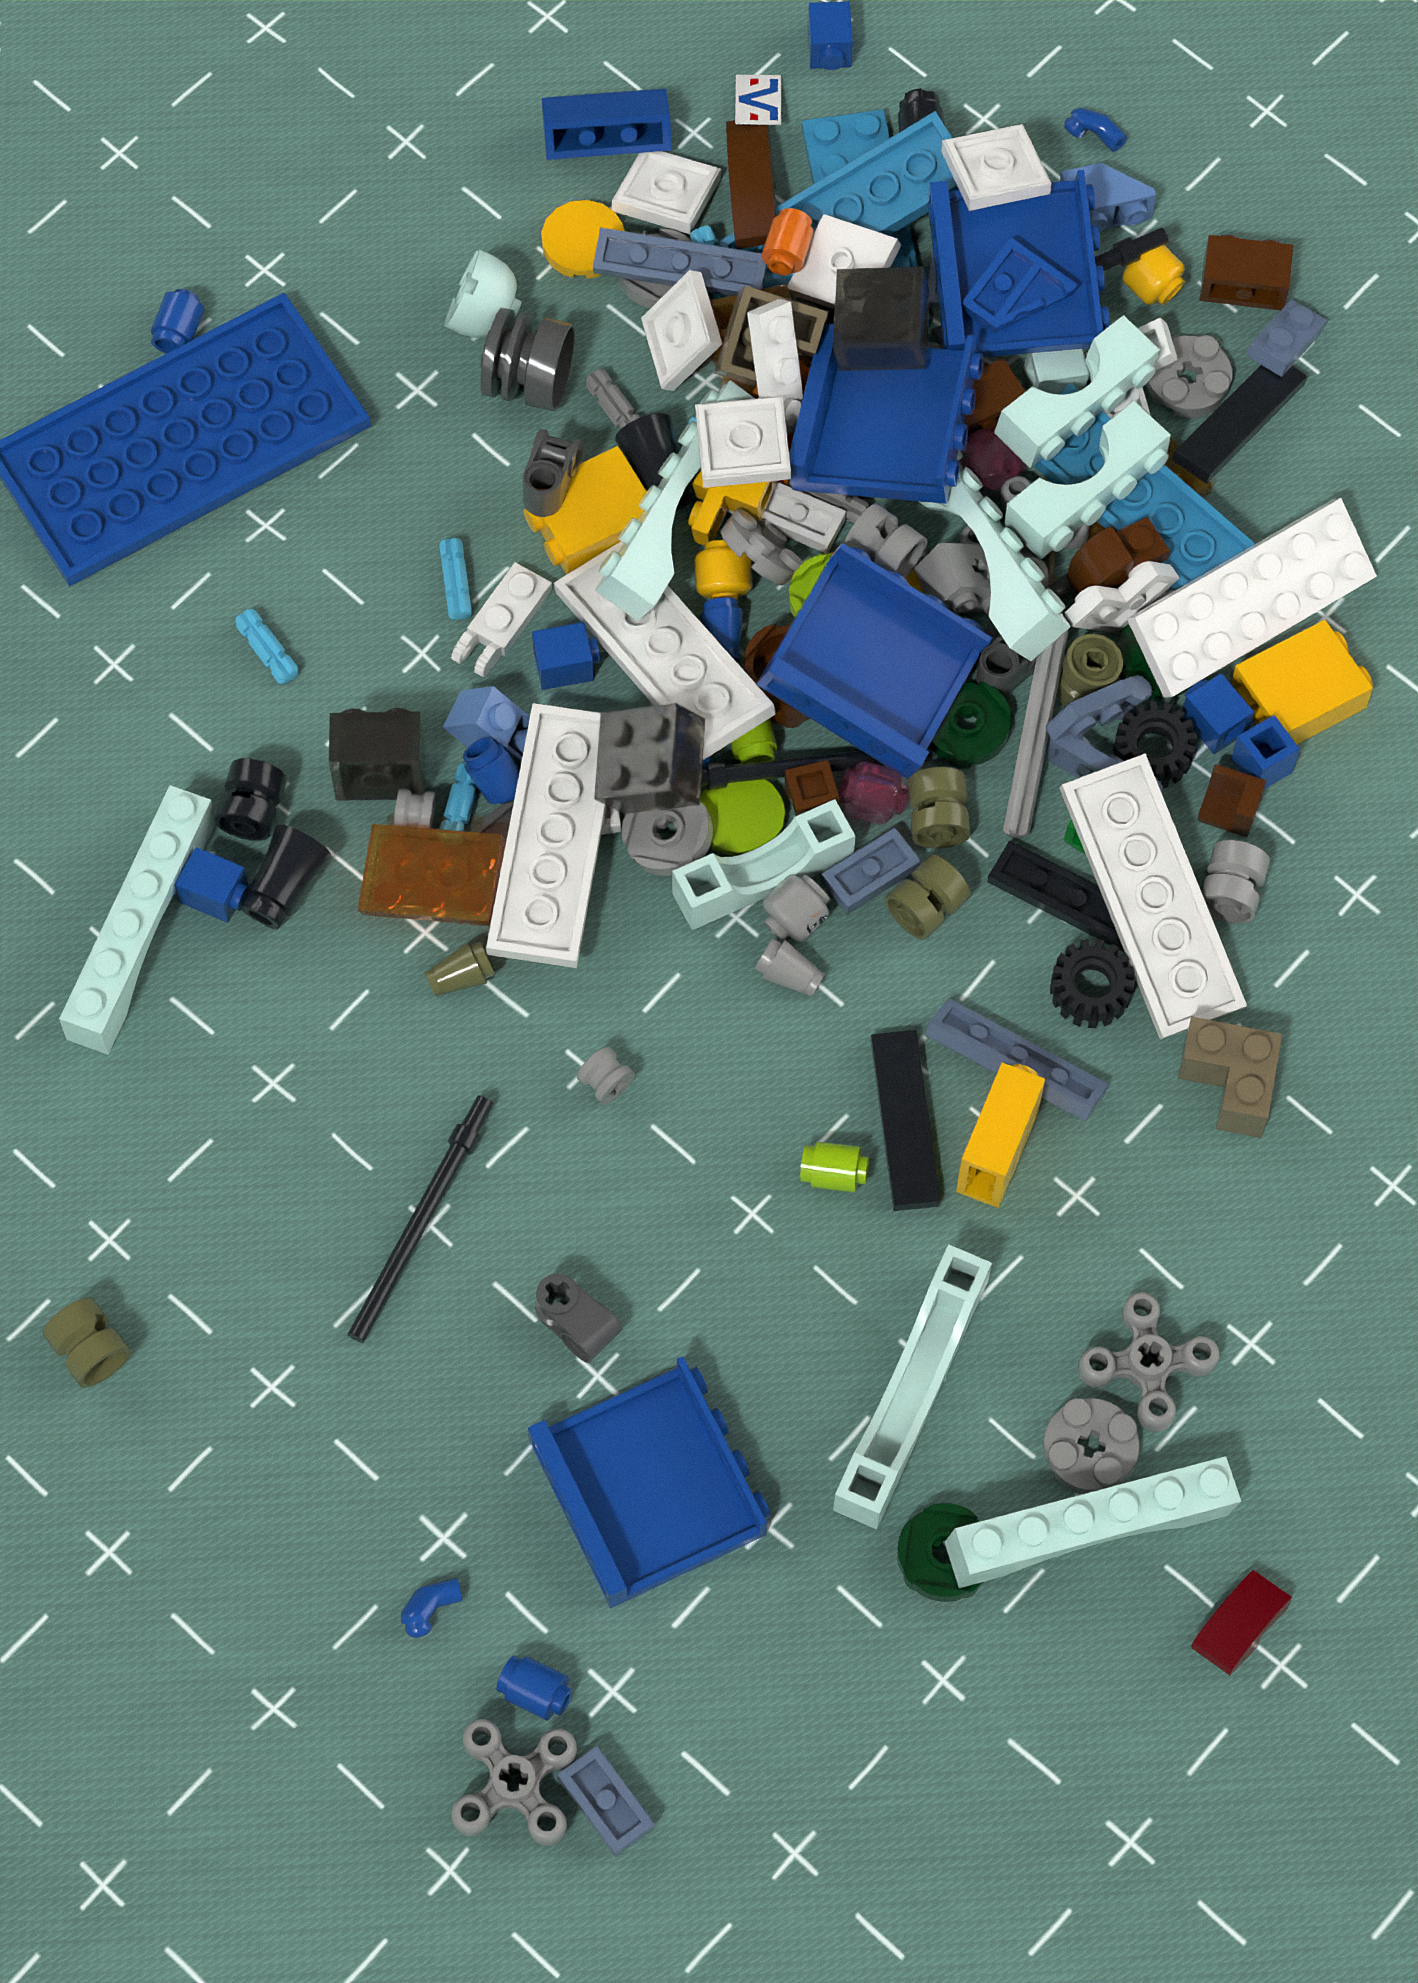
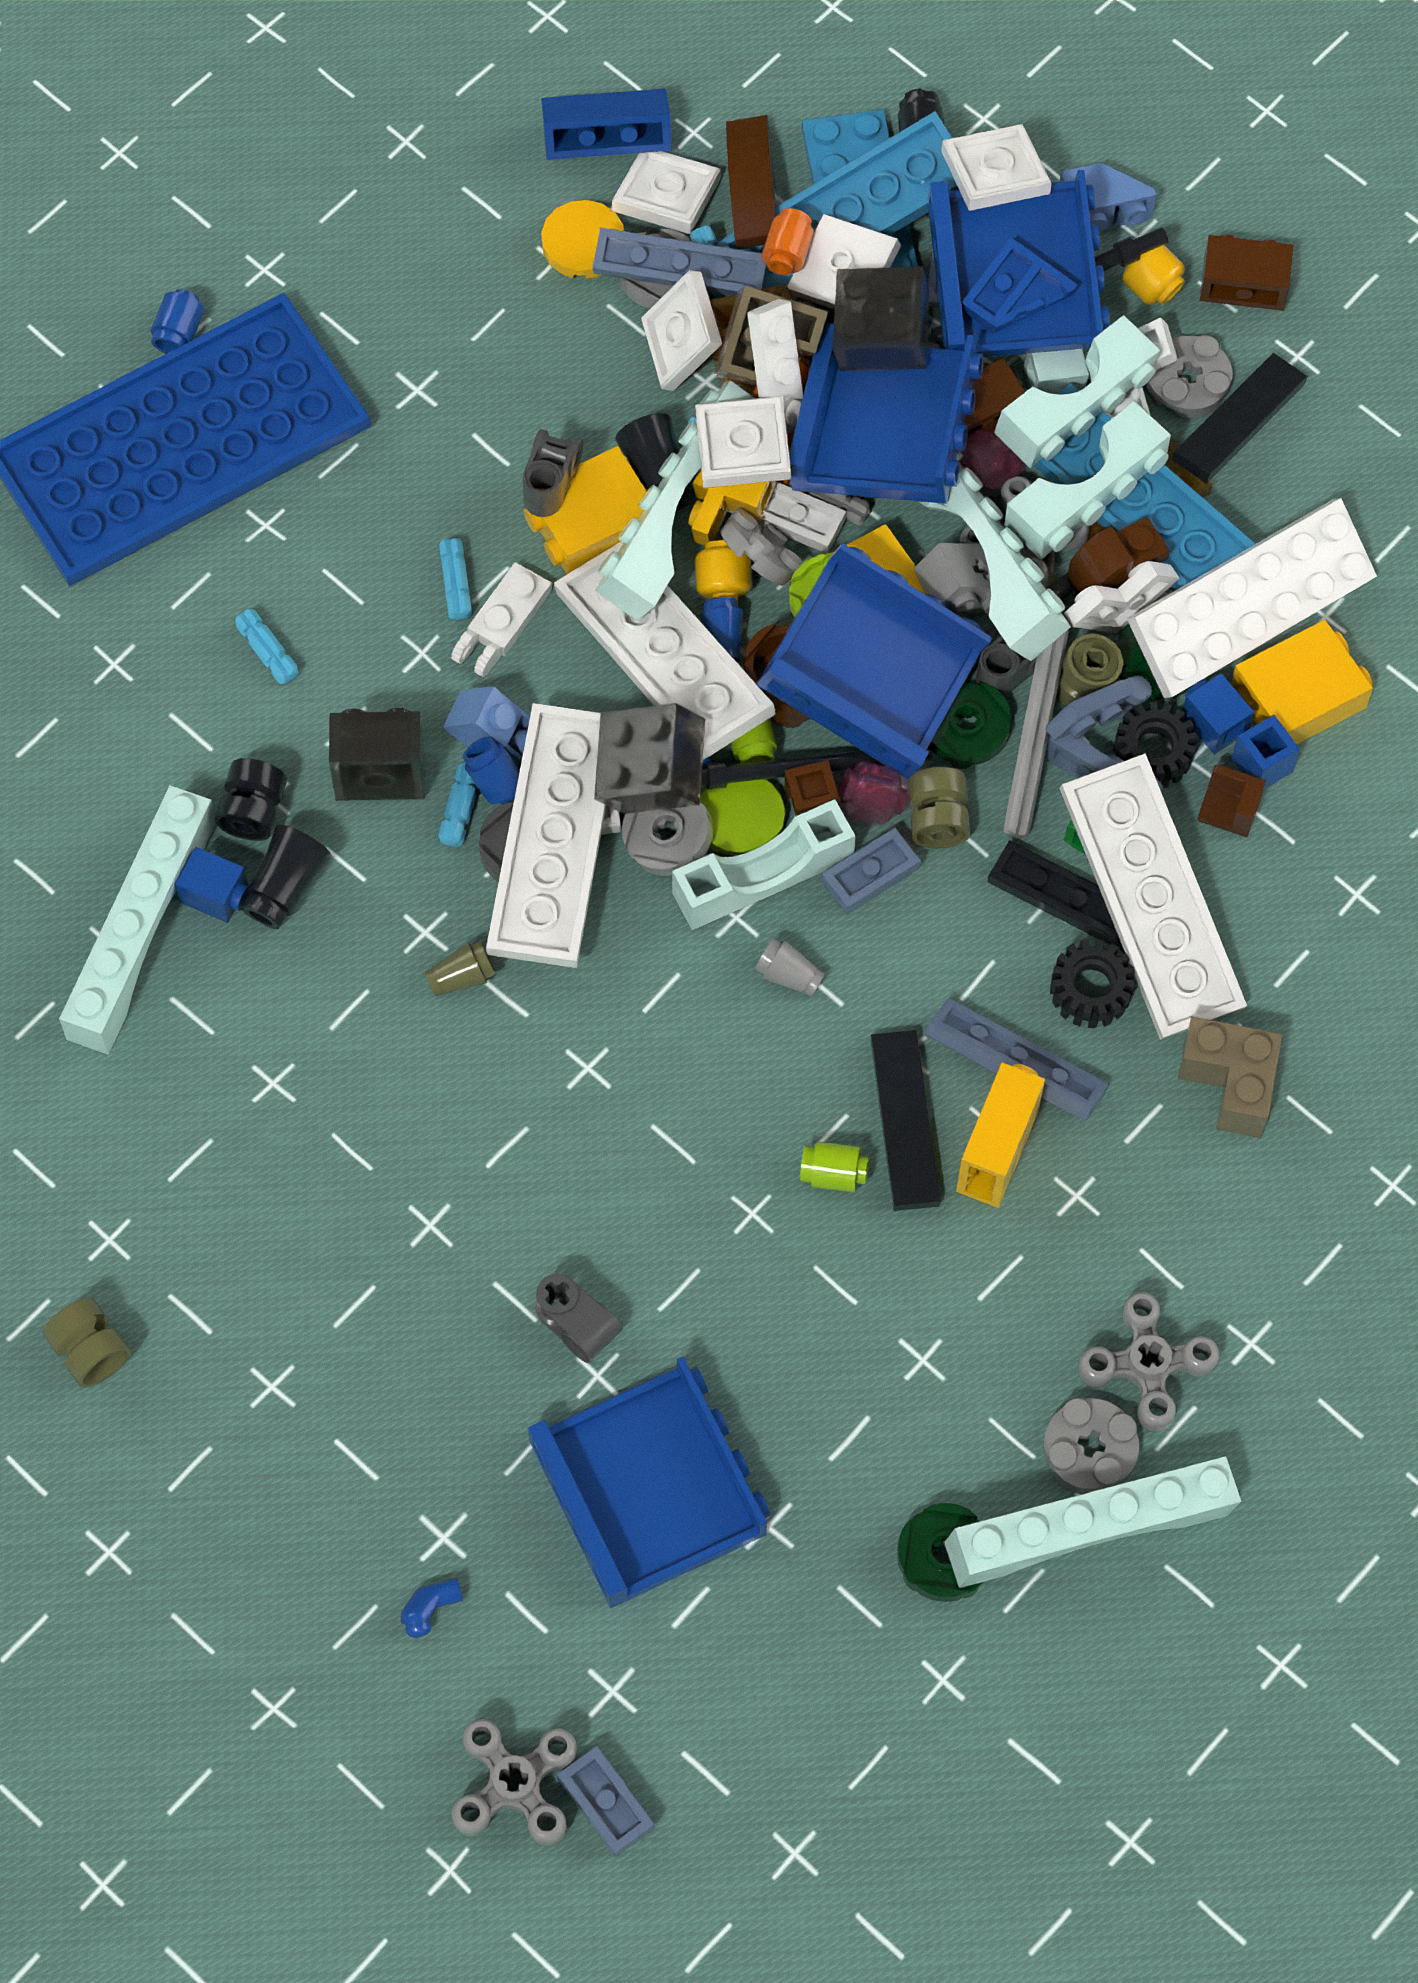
(414, 809): light grey wheel -> none
(431, 874): clear orange plate -> none
(462, 1142): black bar -> none
(483, 290): light aqua cylinder -> none
(519, 357): dark grey wheel -> none
(534, 1687): blue brick -> none
(564, 655): blue brick -> none
(605, 1075): light grey wheel -> none
(610, 398): light grey axle -> none
(758, 99): white sticker -> none
(796, 908): light grey head -> none
(830, 35): blue brick -> none
(886, 543): light grey wheel -> none
(913, 1387): light aqua arch -> none
(932, 893): olive wheel -> none
(1097, 123): blue arm -> none
(1232, 882): light grey wheel -> none
(1240, 1622): dark red slope -> none
(1286, 337): sand blue plate -> none

